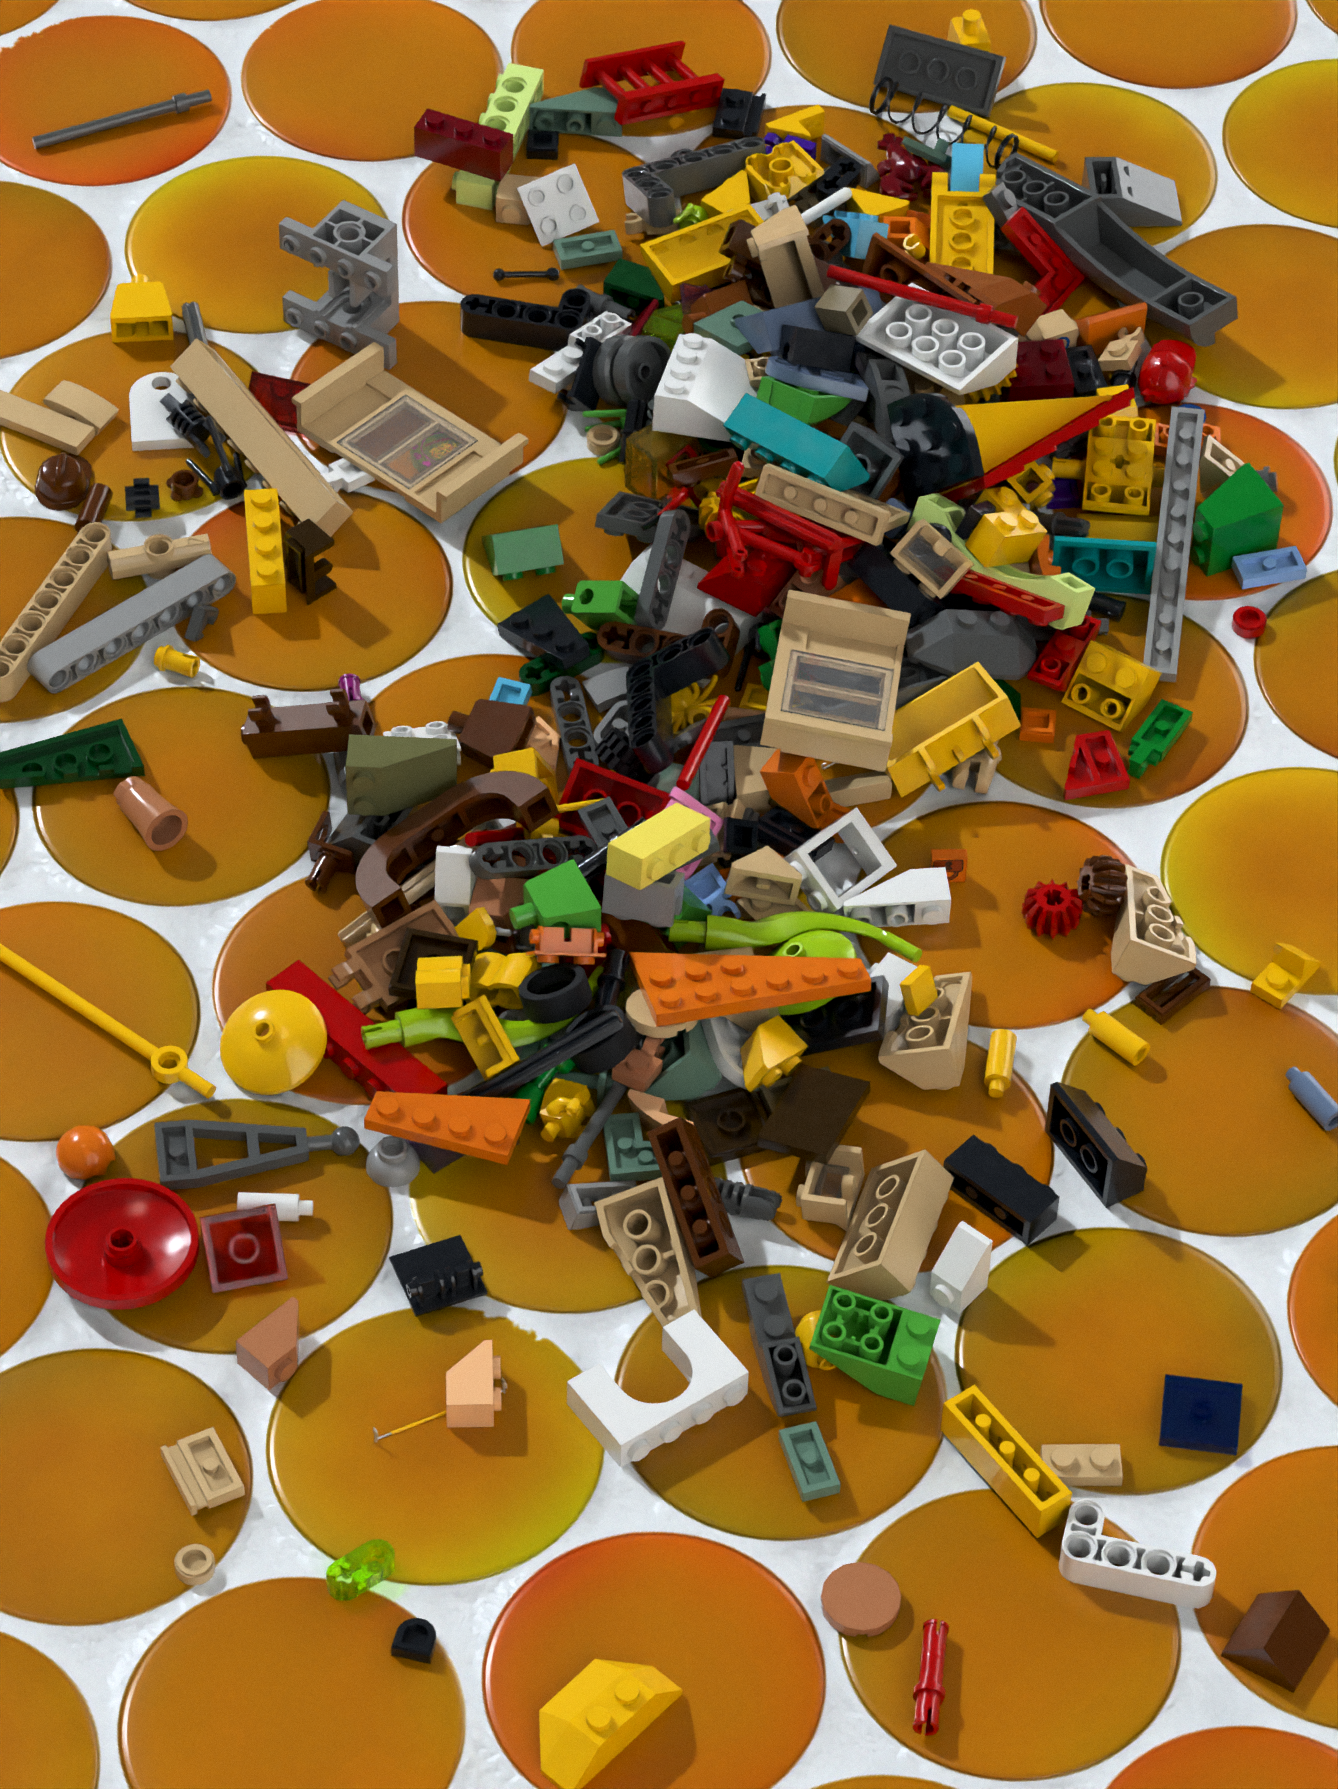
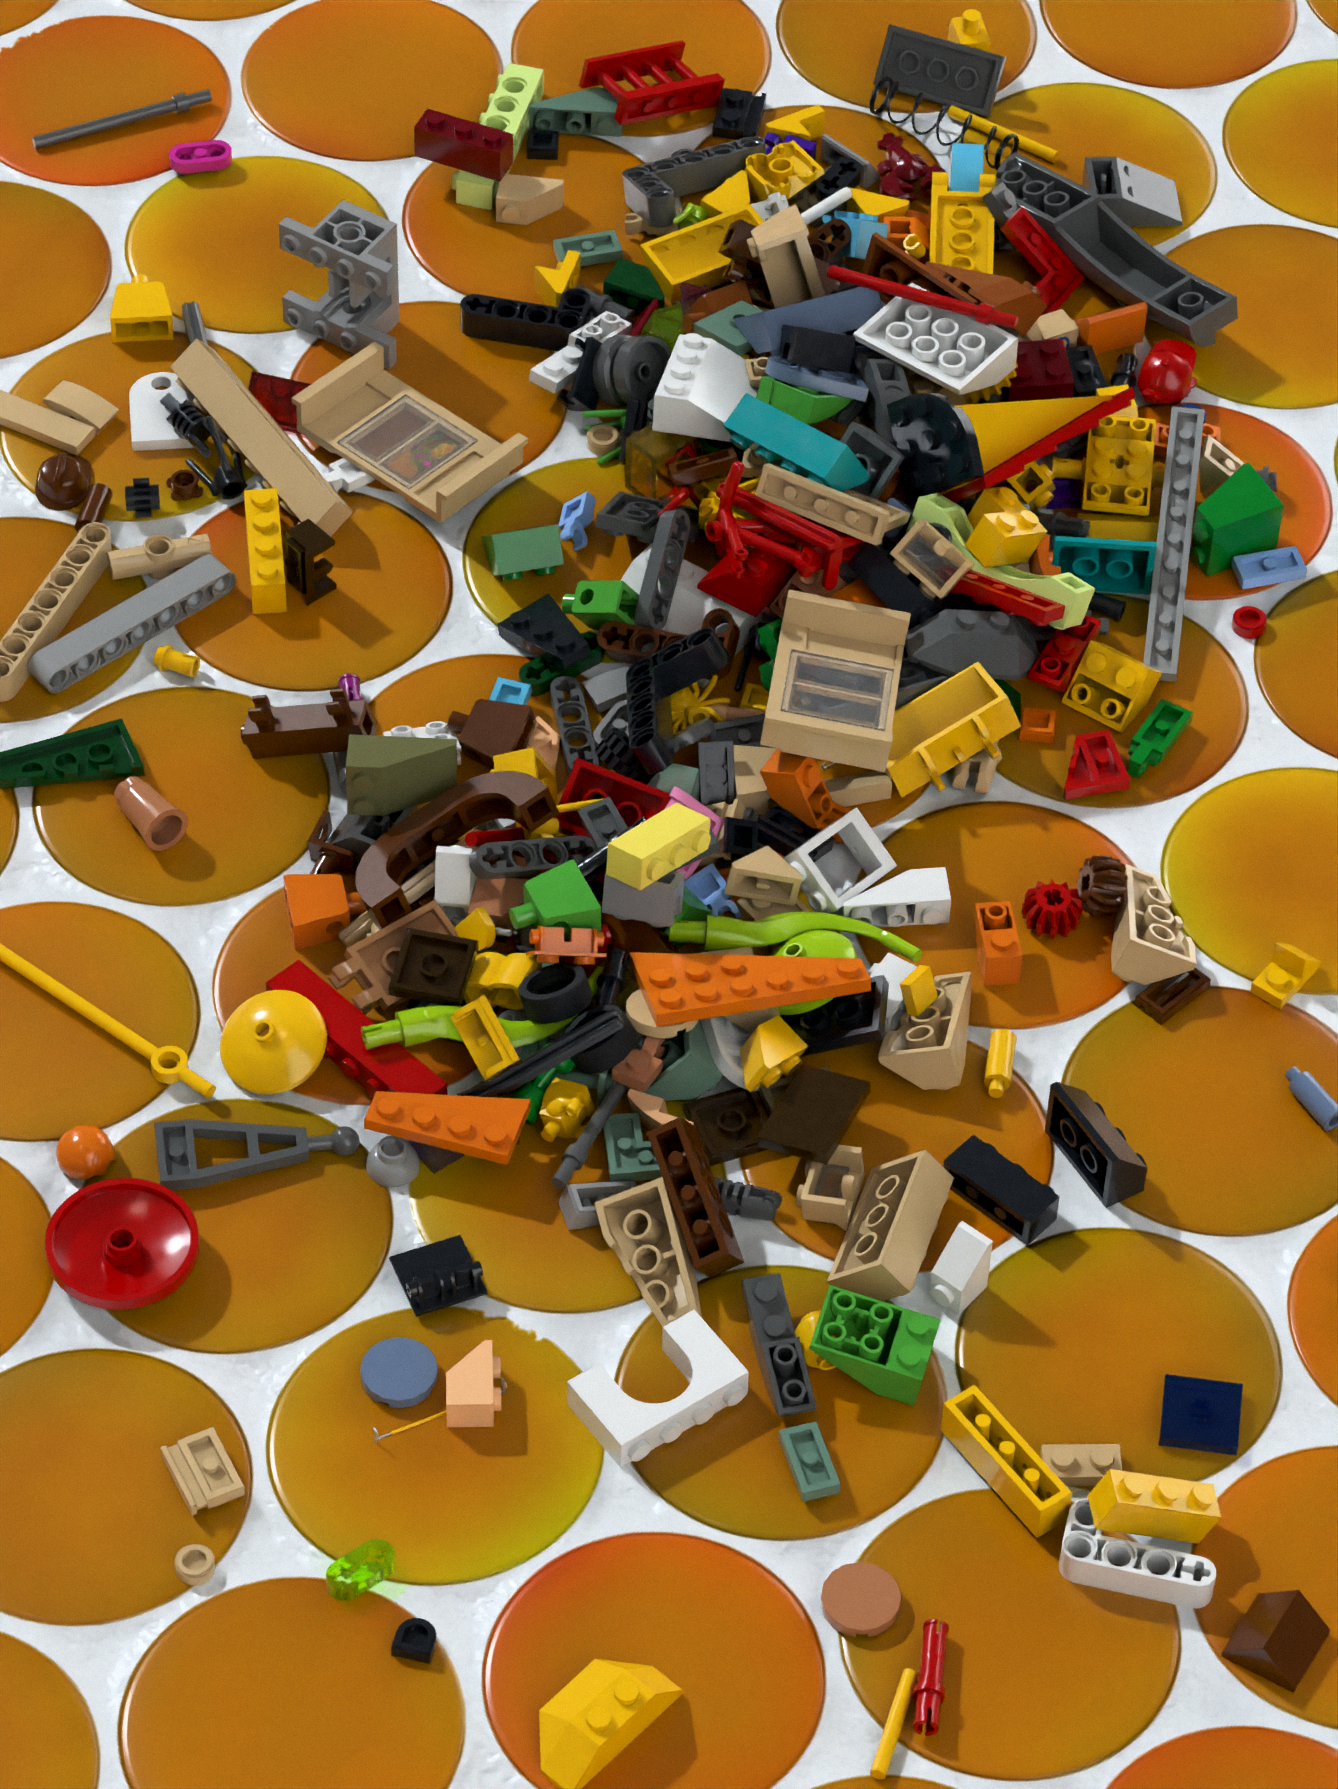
(199, 619): dark grey tile -> none
(200, 156): none -> dark pink plate
(243, 1248): clear red slope -> none
(272, 1346): nougat slope -> none
(287, 1205): white cylinder -> none
(318, 907): none -> orange torso
(399, 1372): none -> sand blue tile
(442, 982): yellow brick -> none
(551, 274): black hinge -> none
(552, 283): none -> yellow slope
(558, 204): white hinge -> none
(575, 517): none -> light blue plate
(703, 742): red bar -> none
(843, 310): dark tan brick -> none
(894, 1724): none -> yellow bar
(934, 155): sand green piece -> none
(953, 860): orange tile -> none
(973, 517): black tile -> none
(997, 943): none -> orange slope
(1116, 1036): yellow cylinder -> none
(1123, 352): tan plate -> none
(1154, 1506): none -> yellow brick

